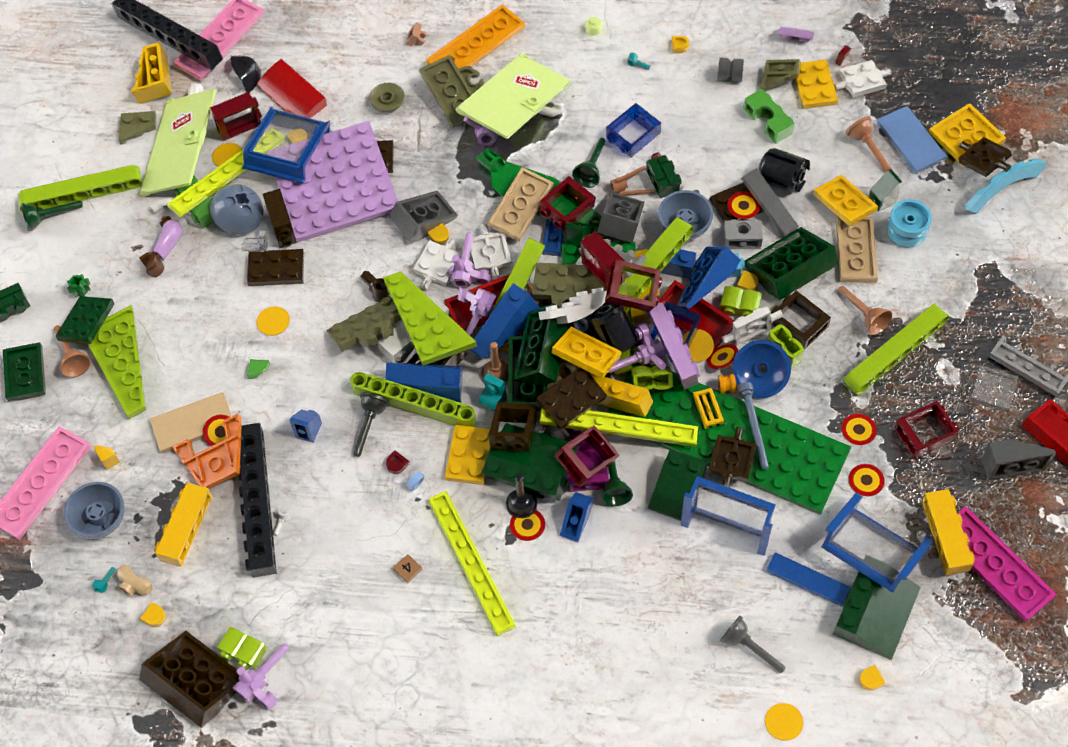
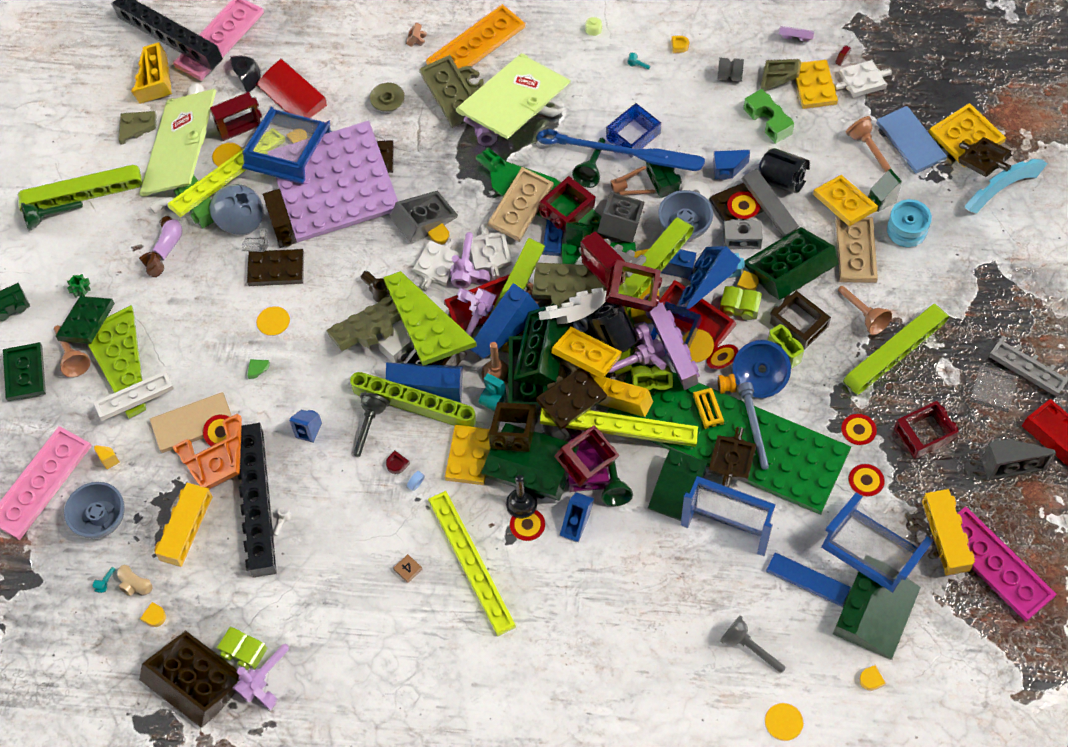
(133, 395): none -> white plate
(653, 156): none -> blue piece
(729, 163): none -> blue slope
(752, 325): white plate -> none

